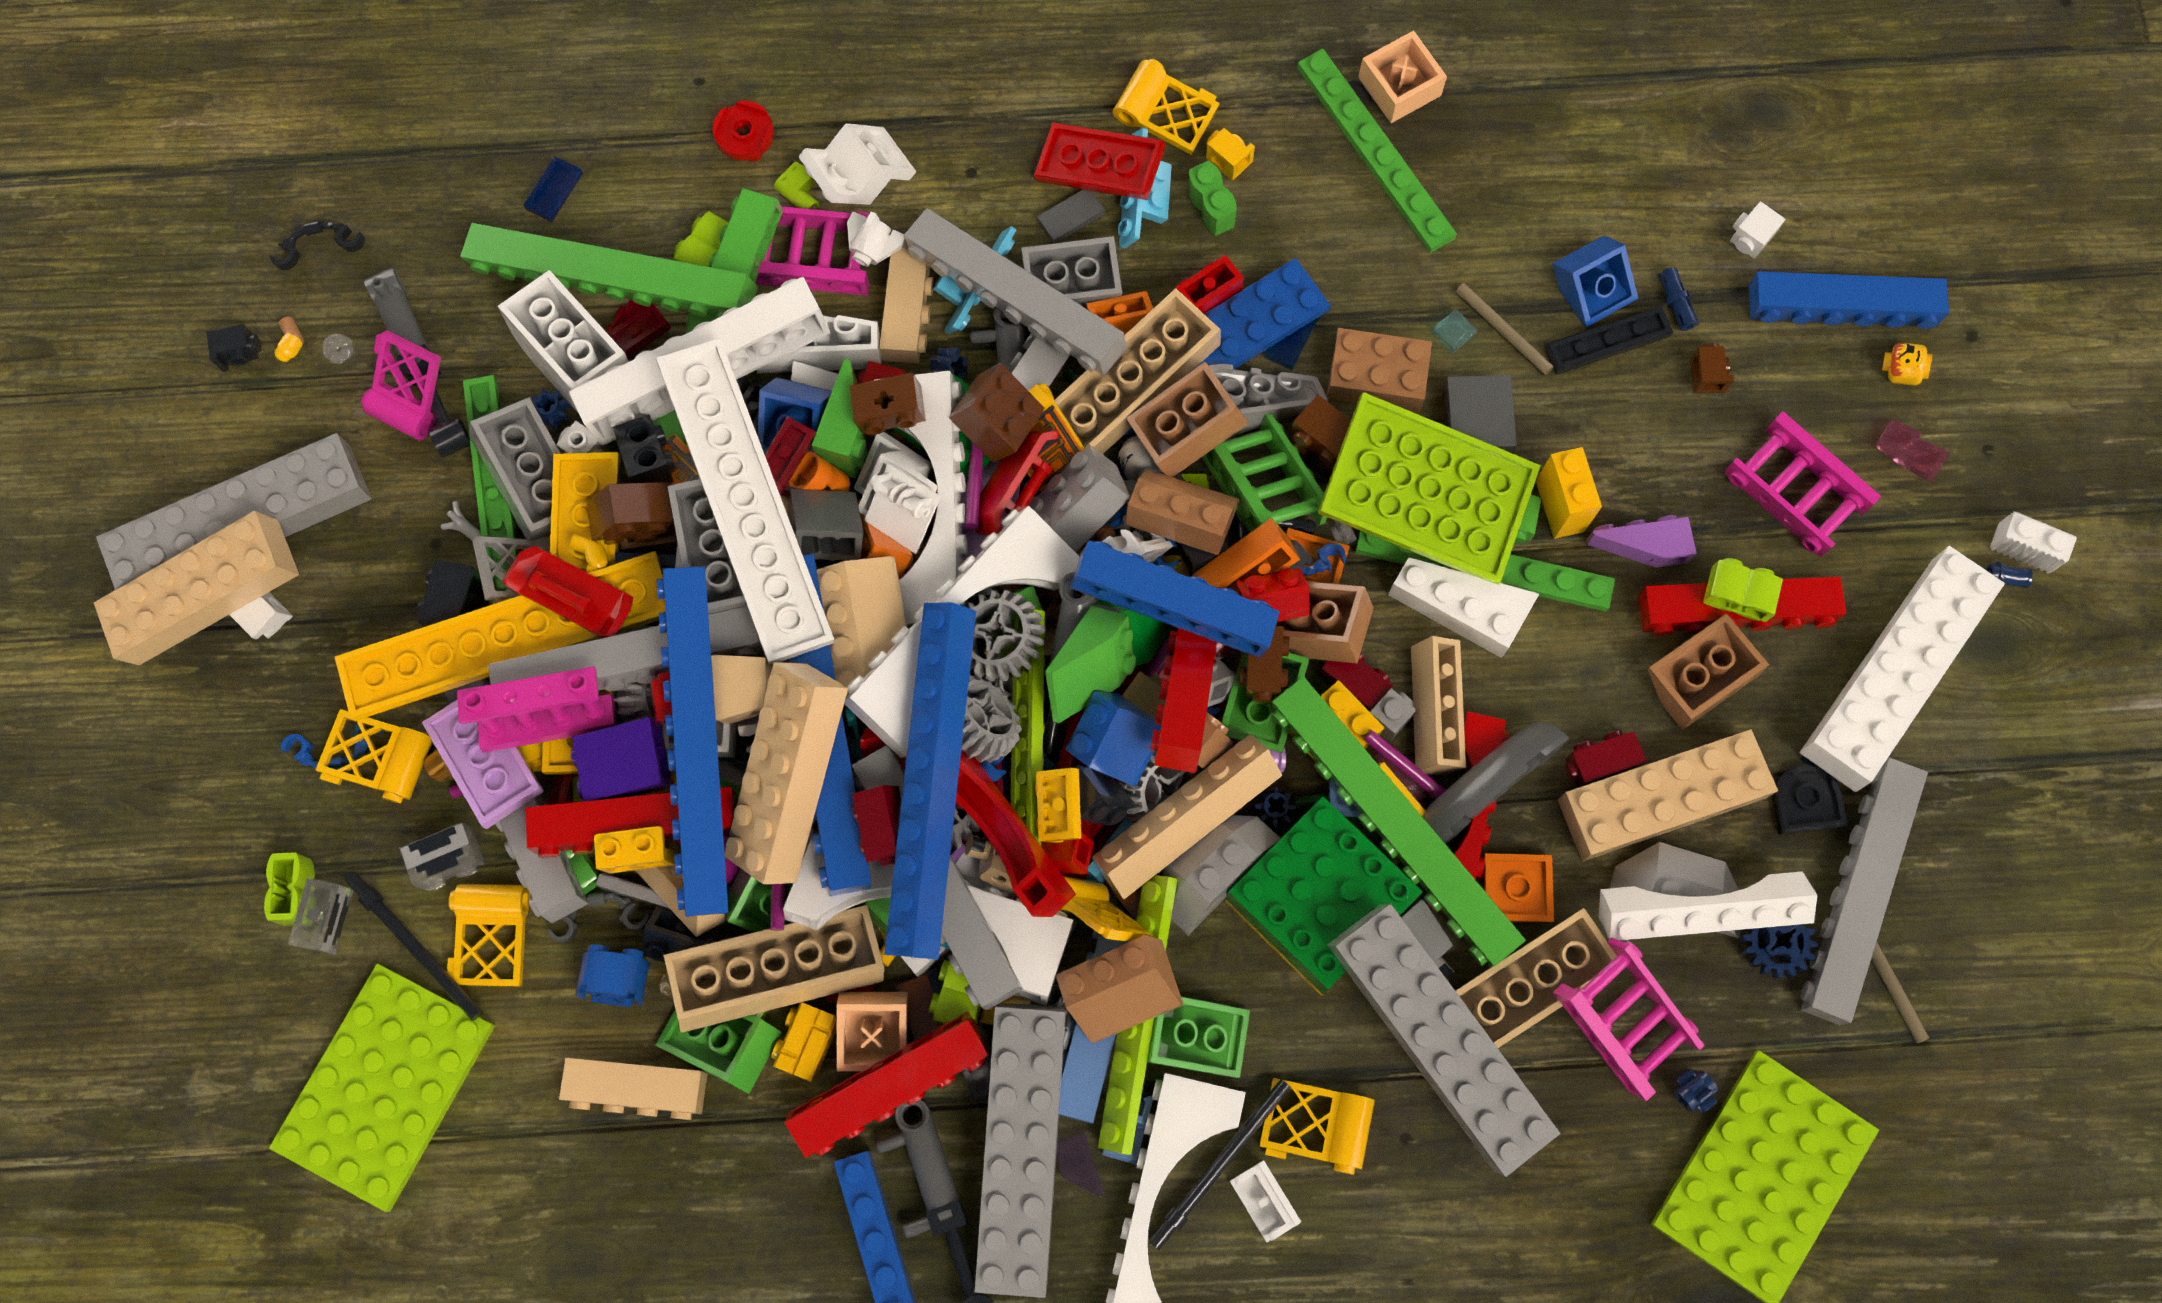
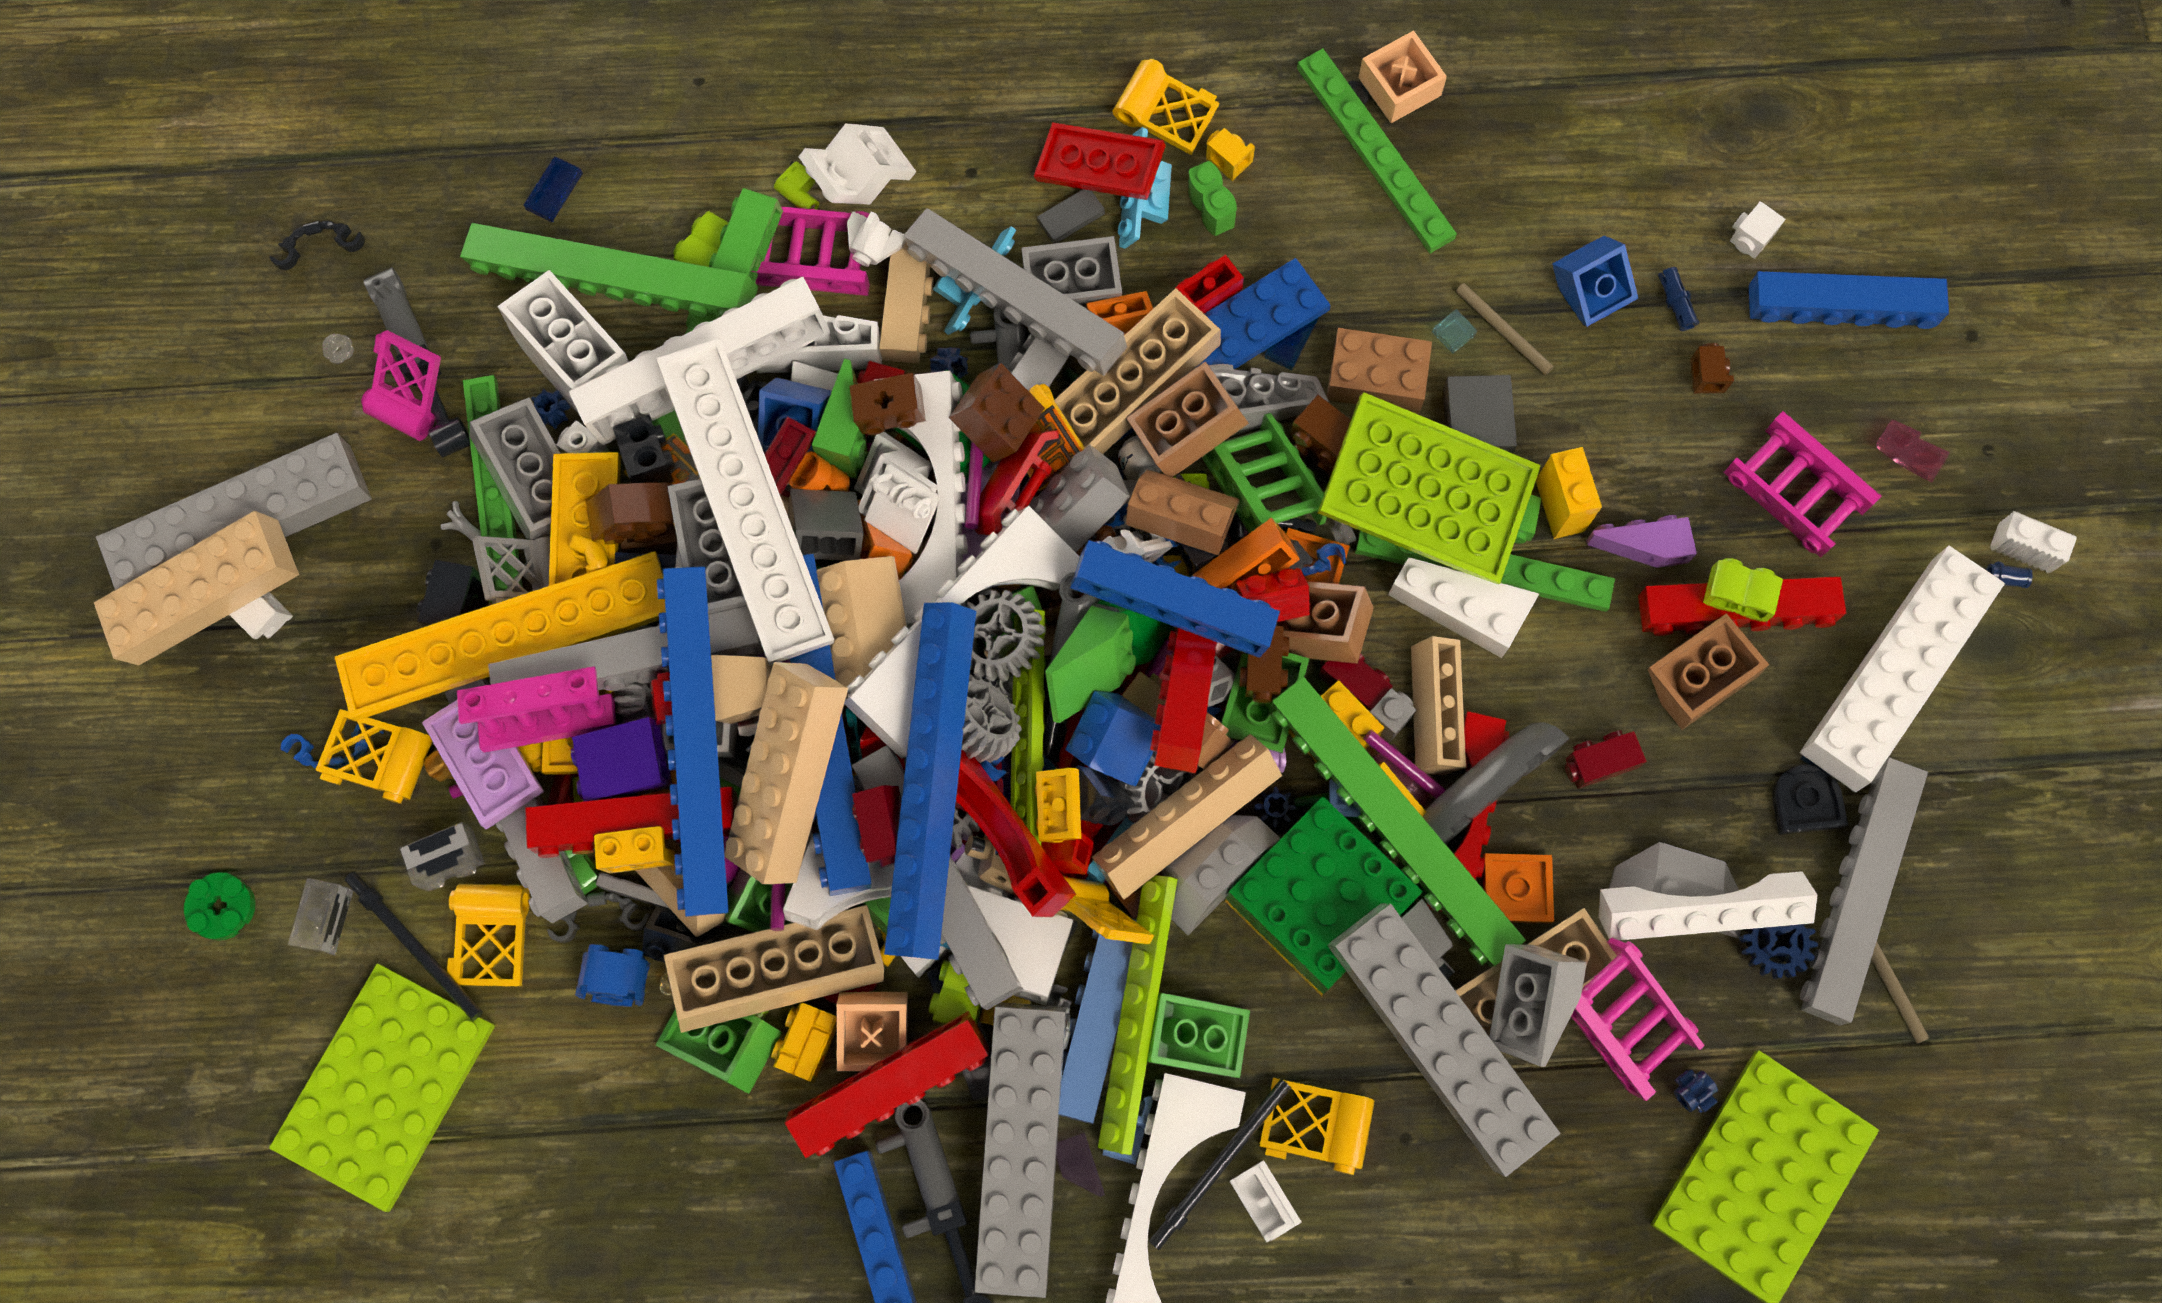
(200, 901): none -> green plate
(232, 346): black brick -> none
(287, 879): lime brick -> none
(290, 342): yellow arm -> none
(568, 591): red piece -> none
(633, 1086): tan brick -> none
(636, 327): dark red wing -> none
(748, 146): red plate -> none
(918, 1005): reddish brown tile -> none
(1120, 988): medium nougat slope -> none
(1534, 1001): none -> light grey slope
(1608, 340): black tile -> none
(1667, 795): tan brick -> none
(1907, 364): yellow head -> none

